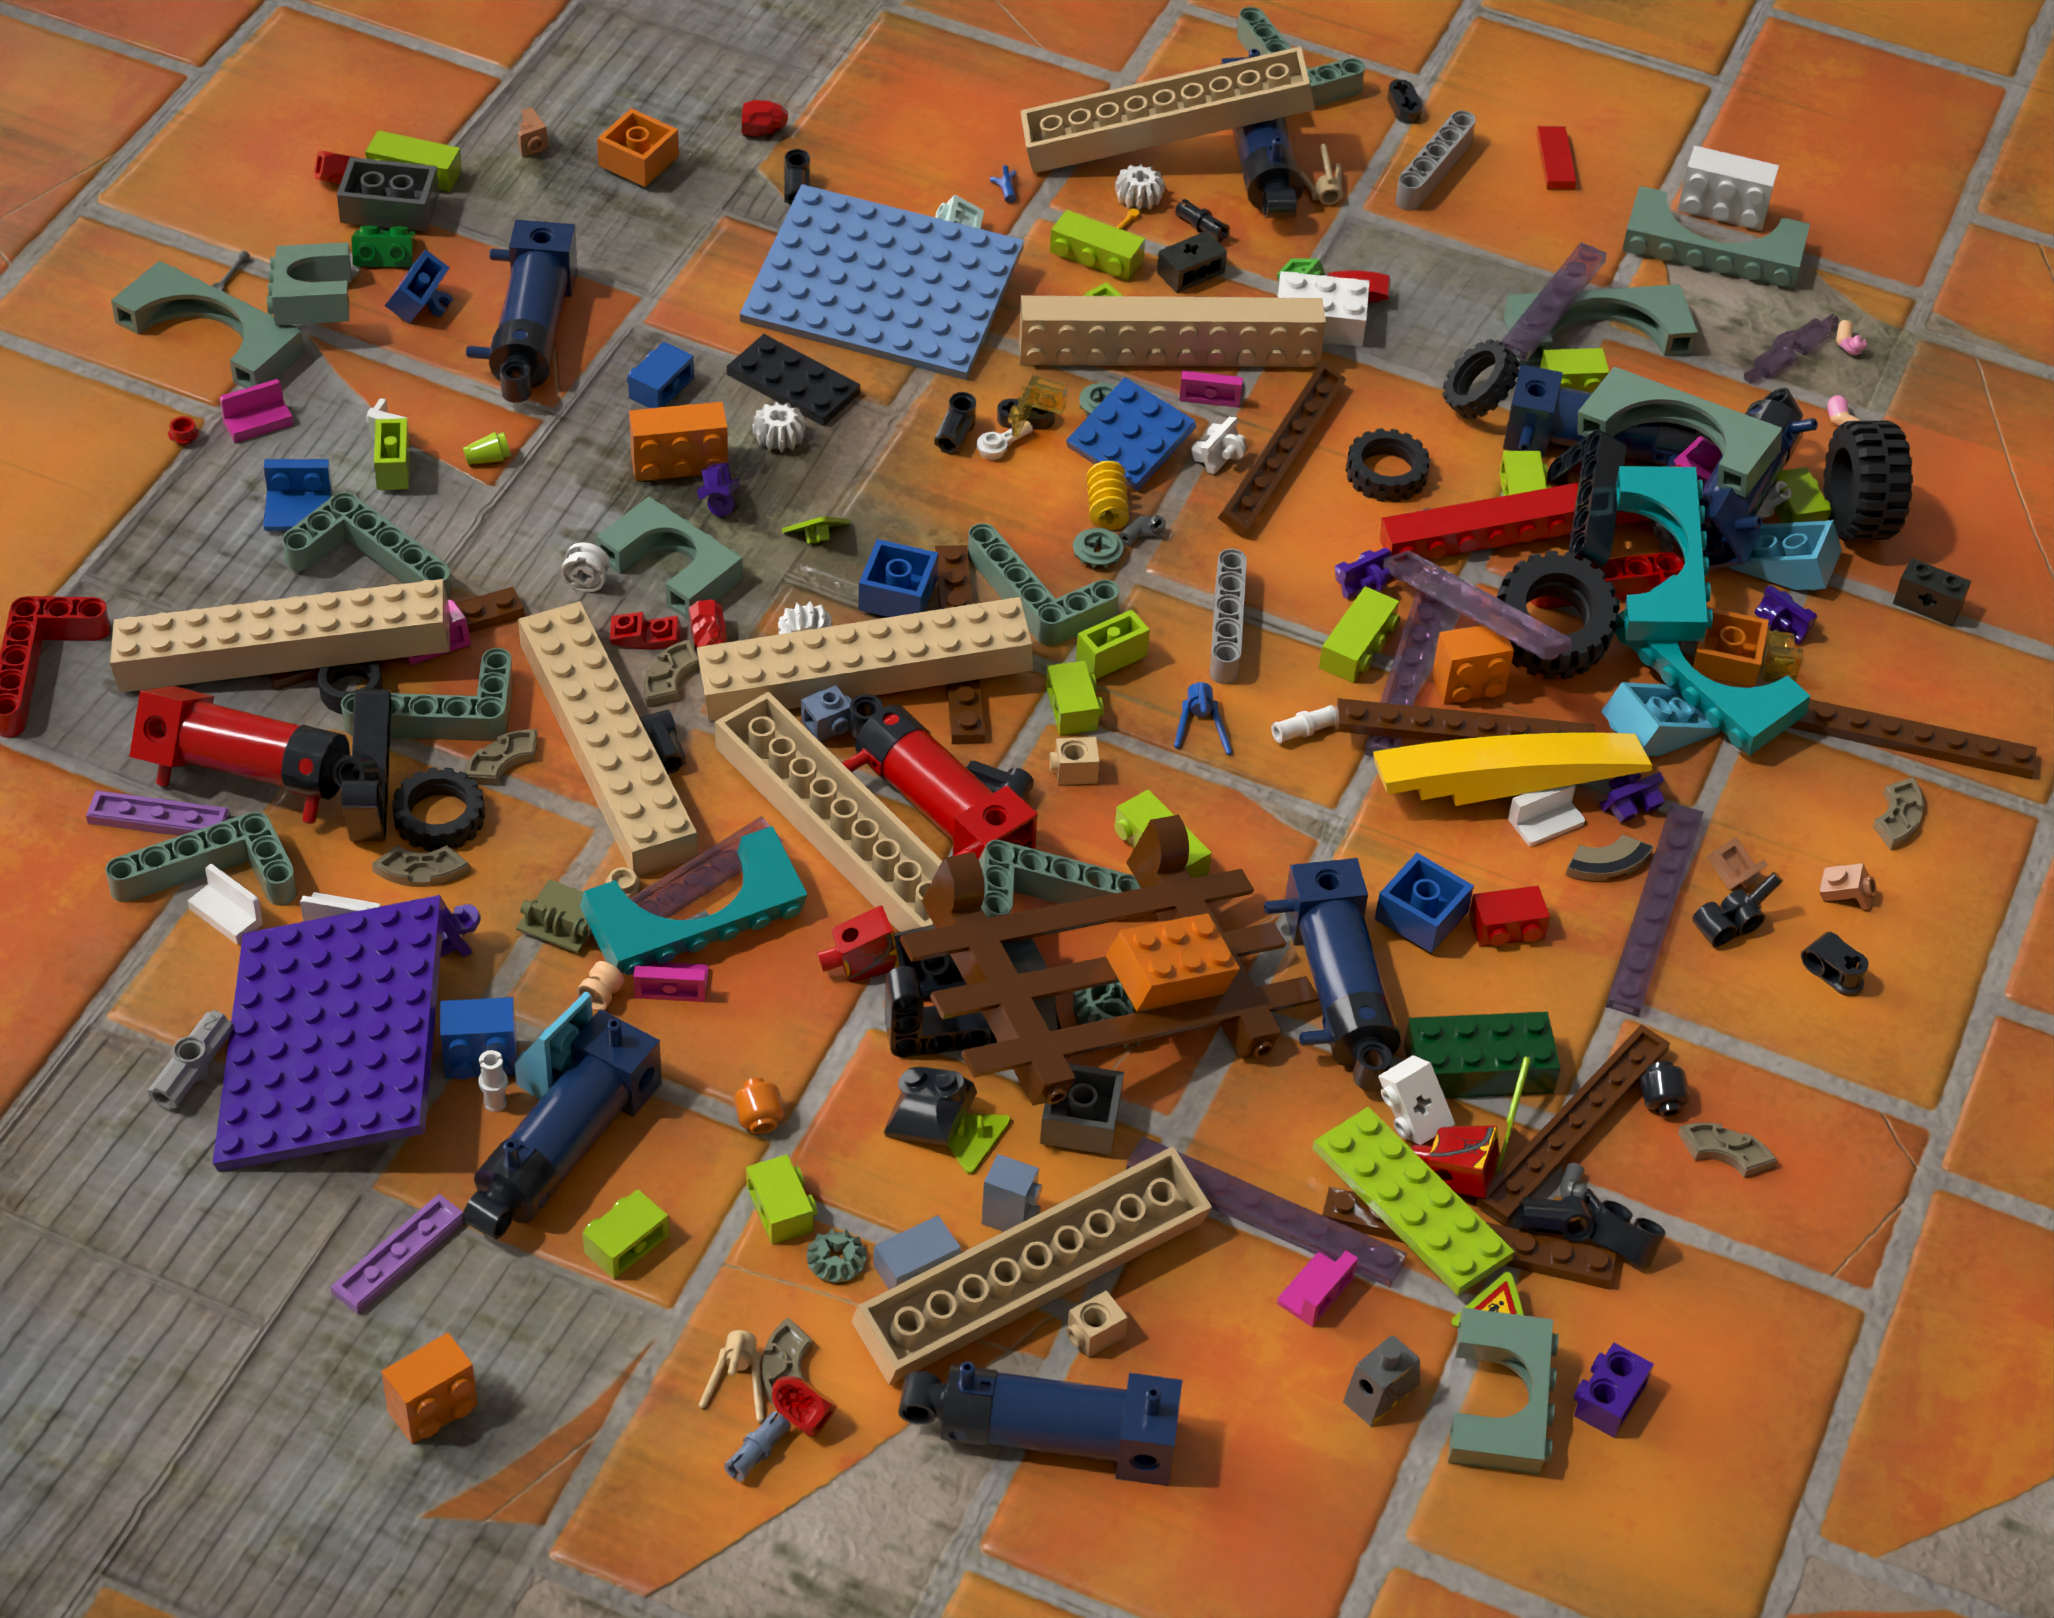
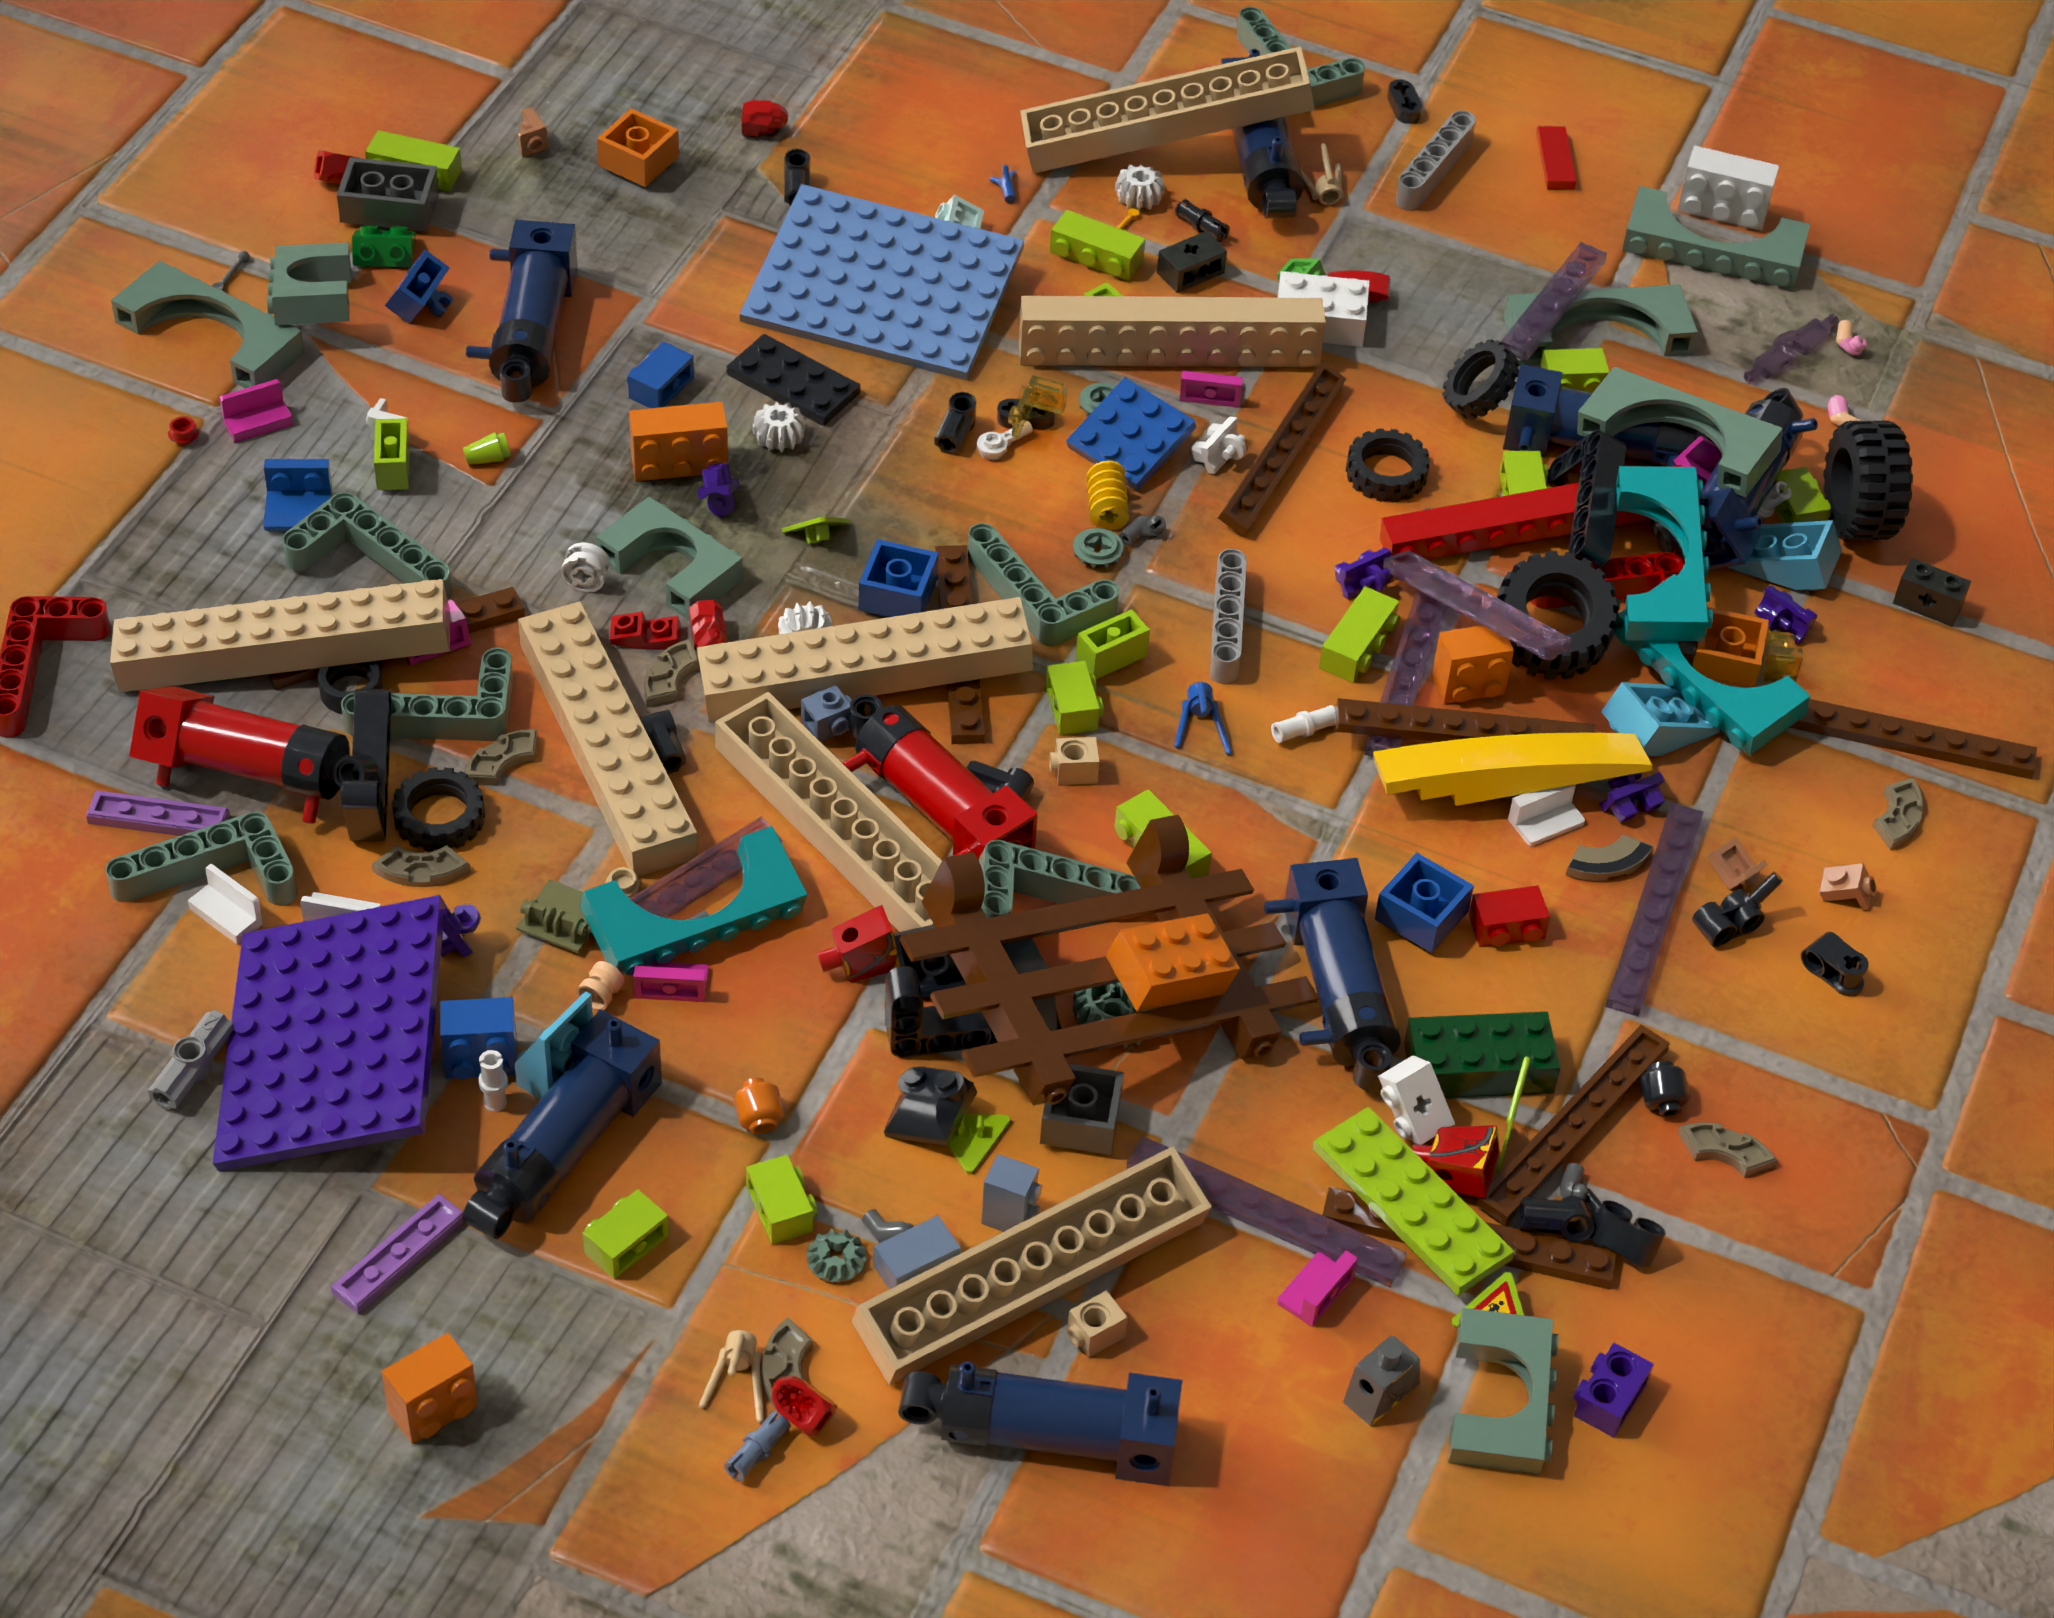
(883, 1230): none -> dark grey arm

